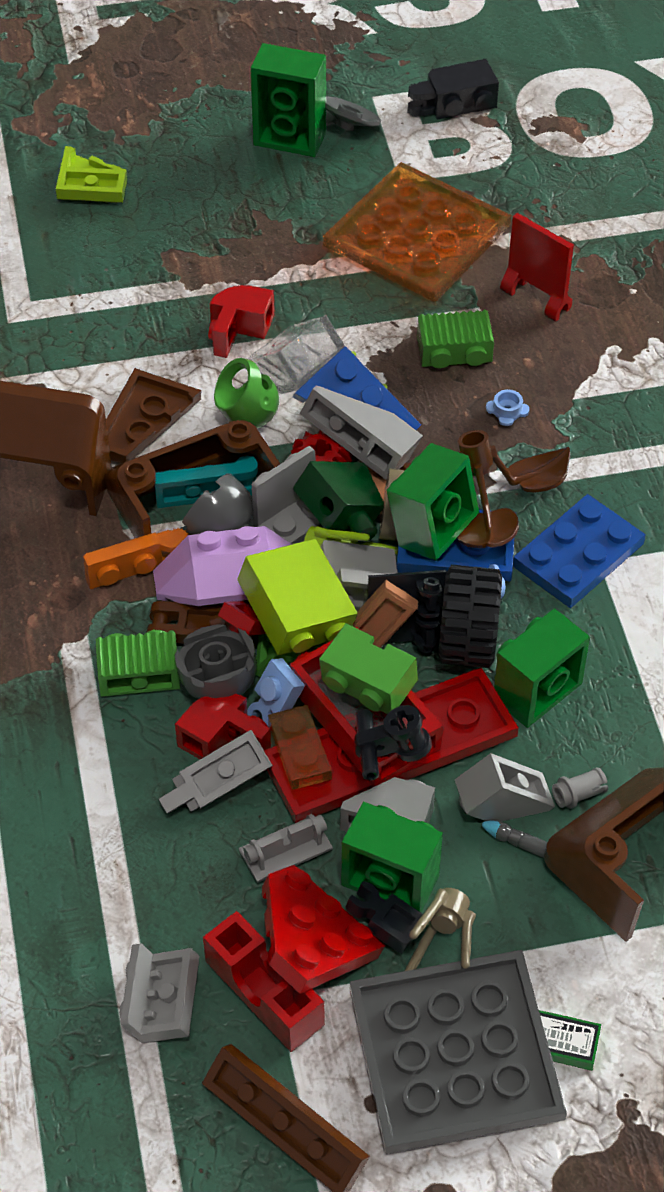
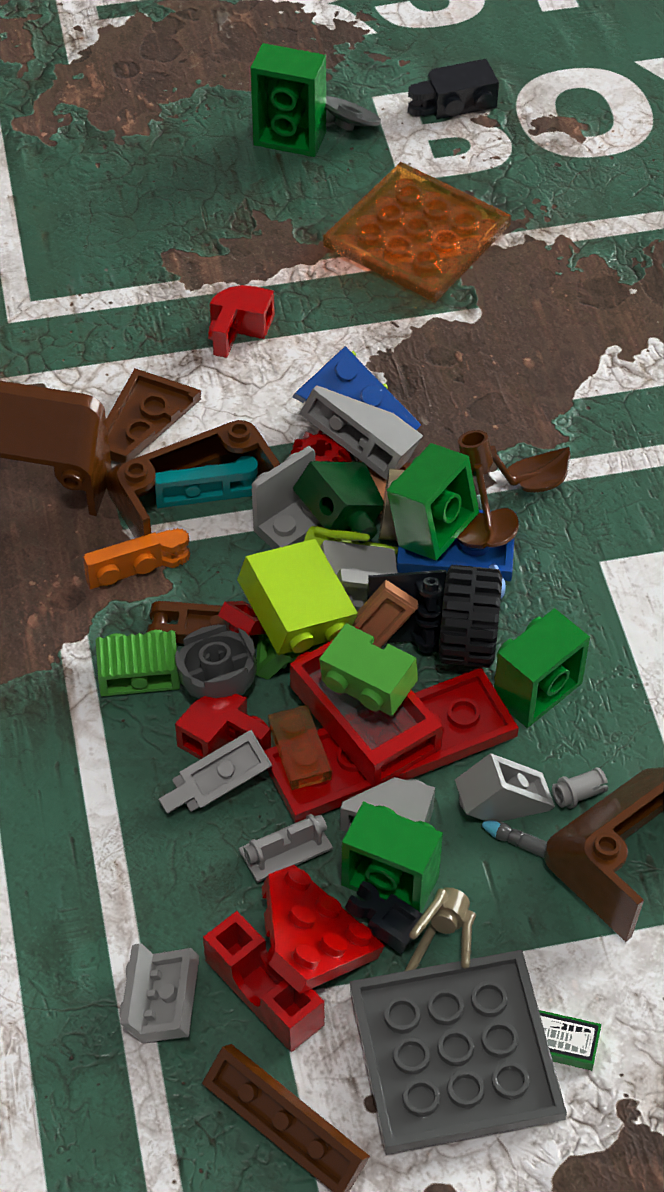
(89, 179): lime wing -> none
(209, 563): lavender wedge -> none
(221, 509): dark grey cylinder -> none
(253, 401): bright green helmet -> none
(277, 690): light blue plate -> none
(298, 353): clear slope -> none
(390, 738): black piece -> none
(455, 339): bright green brick -> none
(507, 407): light blue plate -> none
(540, 260): red flag -> none
(578, 550): blue plate -> none

